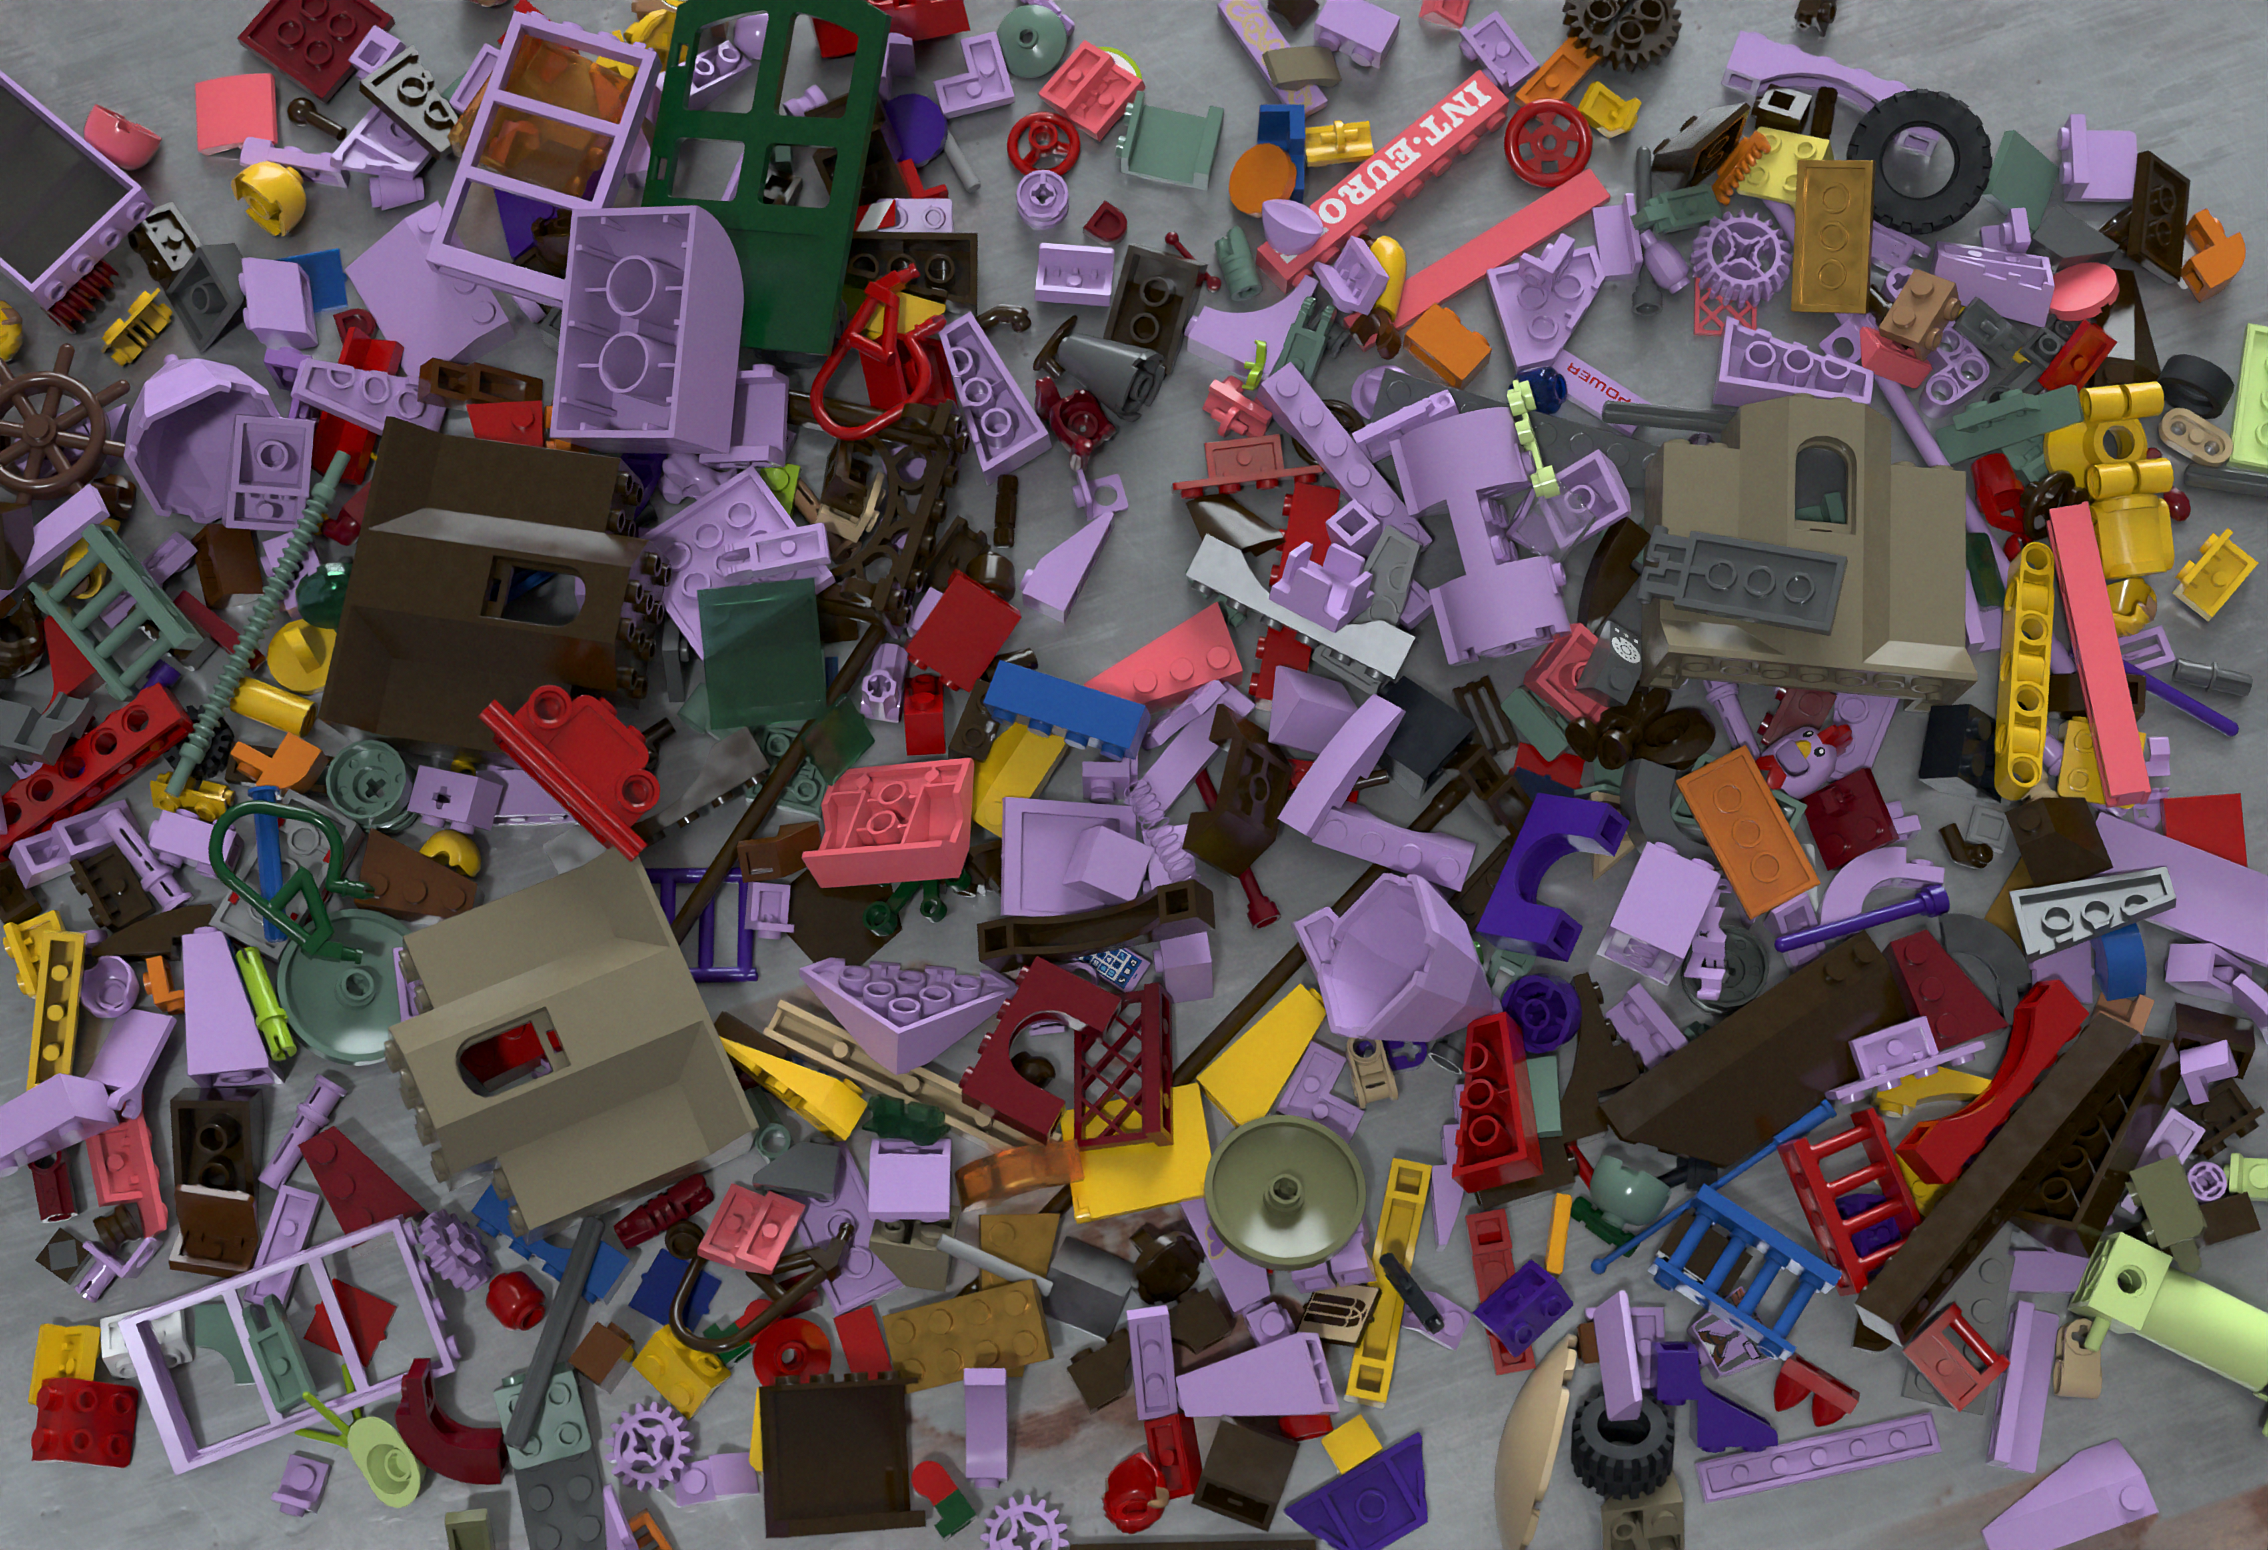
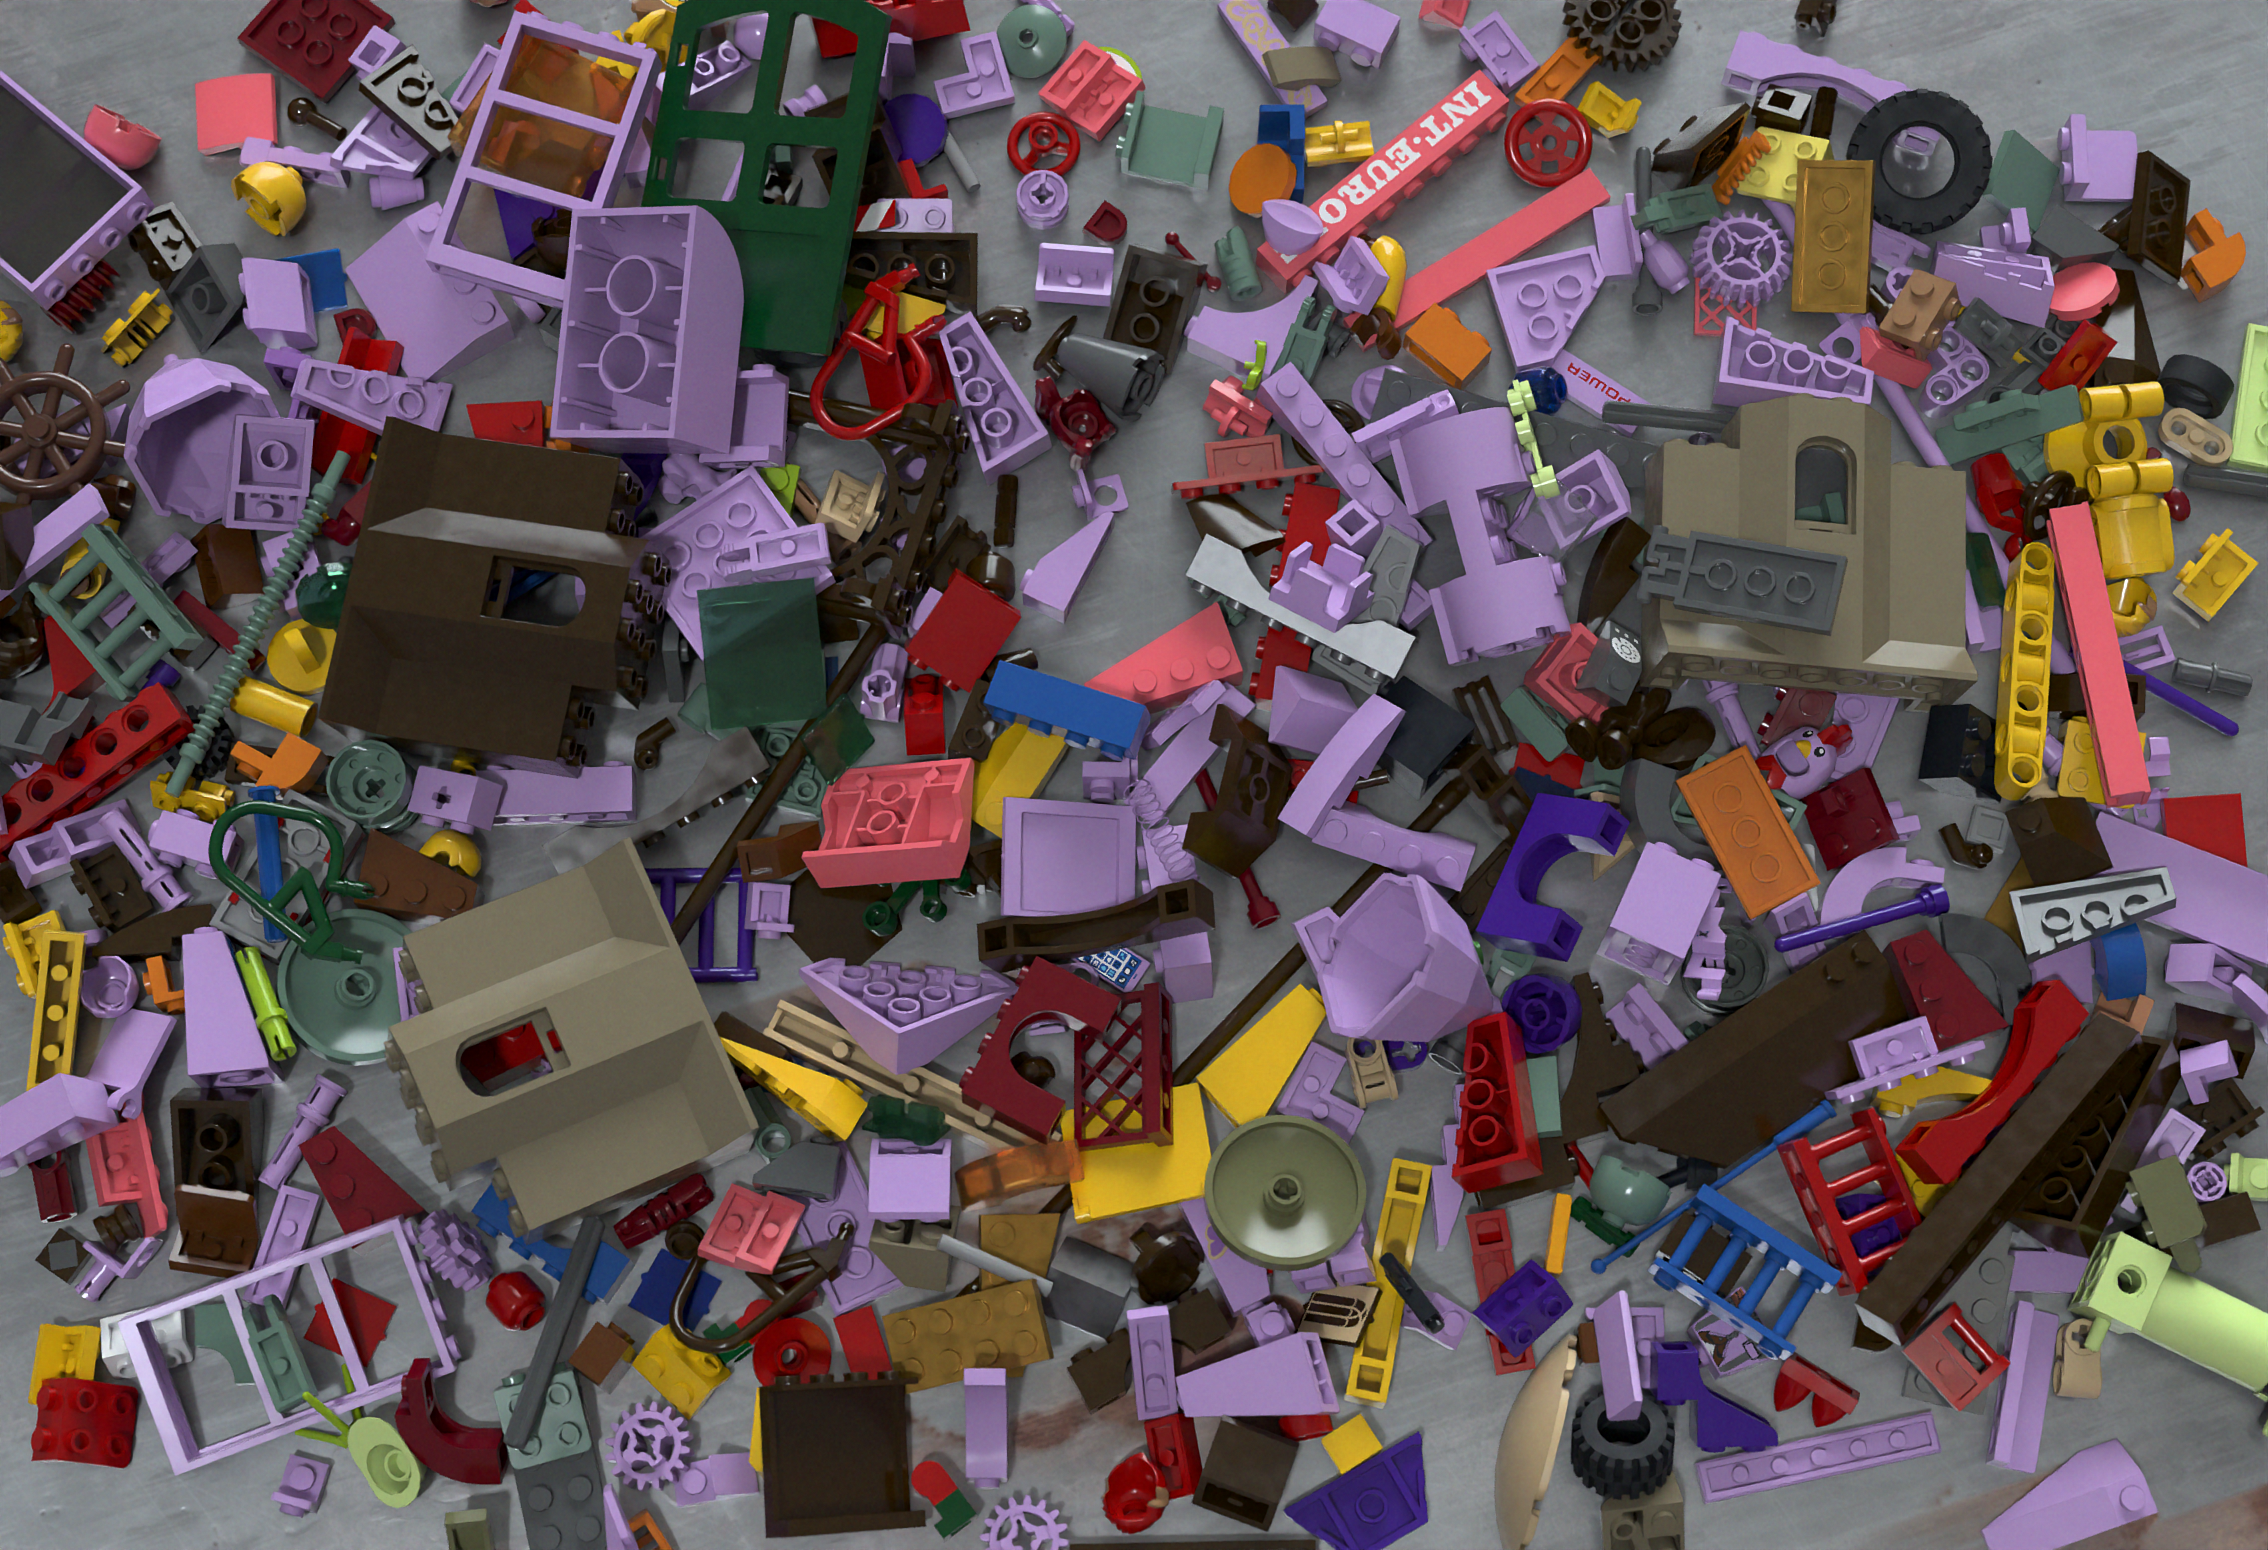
(456, 385): reddish brown slope -> none
(581, 761): red brick -> none
(846, 477): dark brown hinge -> none
(1107, 866): lavender head -> none
(1551, 265): lavender bracket -> none

